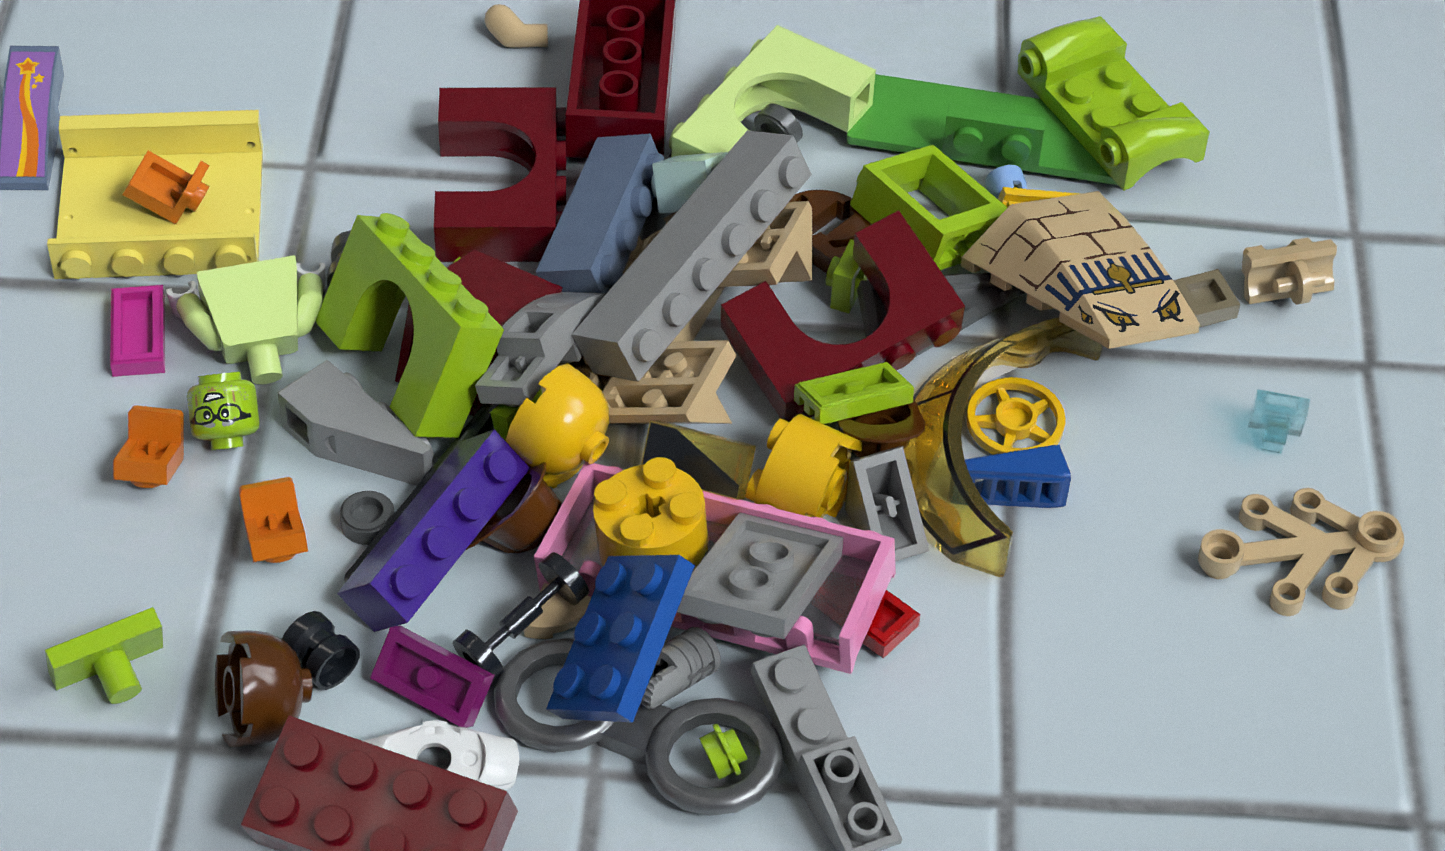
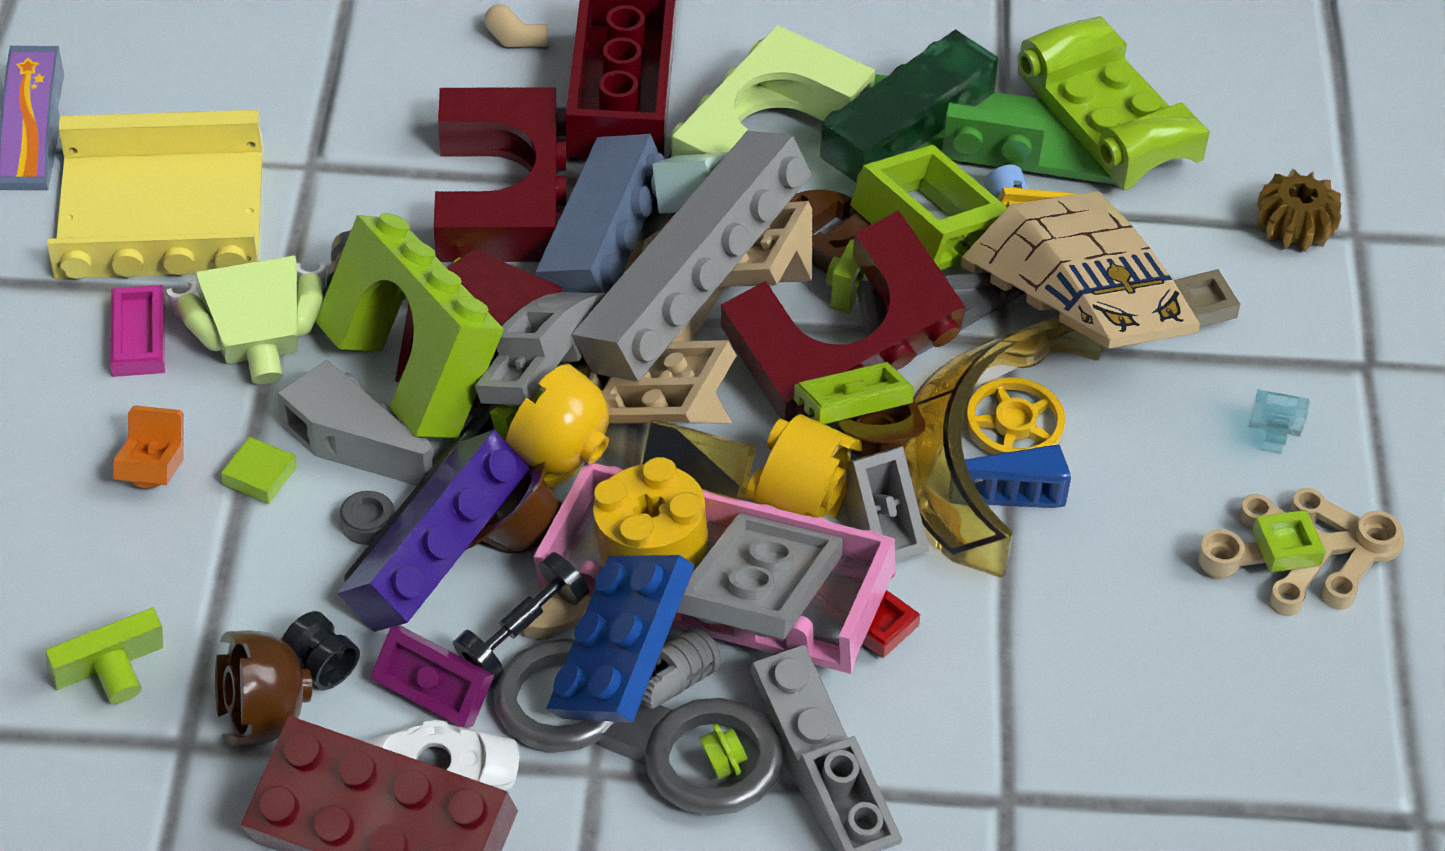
(166, 187): orange bracket -> none
(223, 409): lime head -> none
(259, 470): none -> lime tile
(272, 520): orange bracket -> none
(778, 120): dark grey tile -> none
(908, 104): none -> clear green brick
(1288, 271): tan hips -> none
(1288, 541): none -> lime tile
(1299, 210): none -> pearl gold gear

